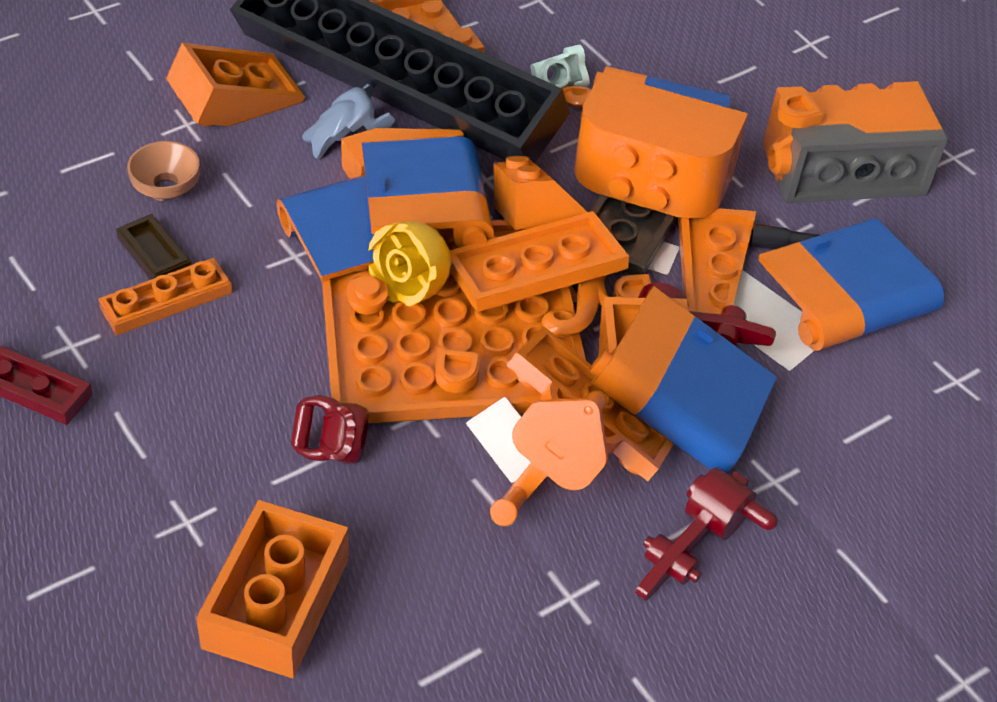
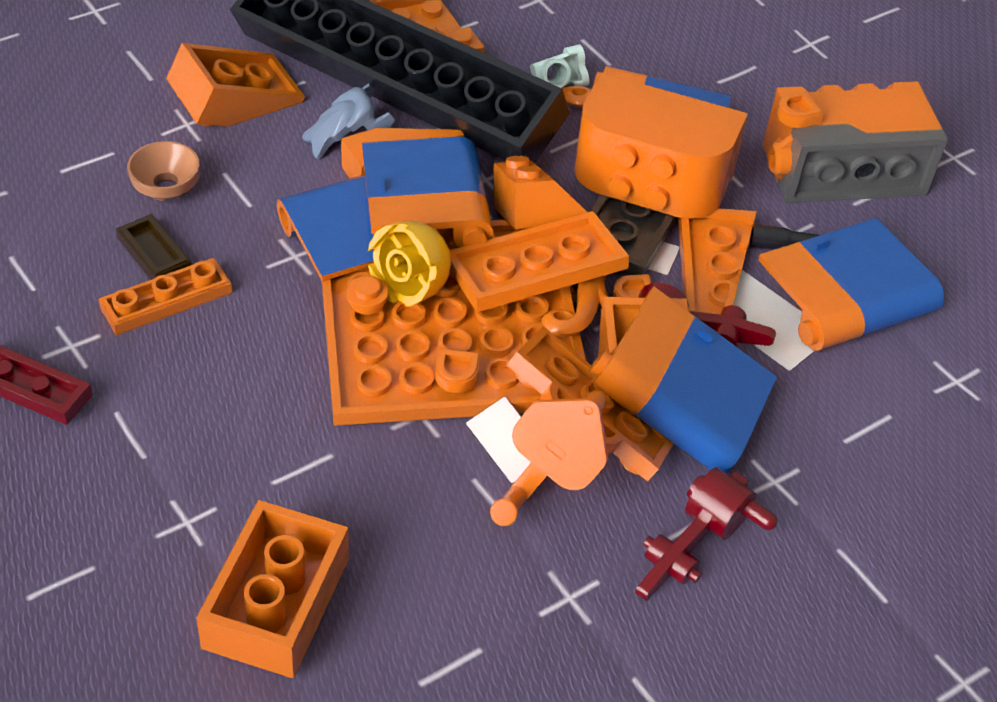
(342, 431): dark red piece -> none

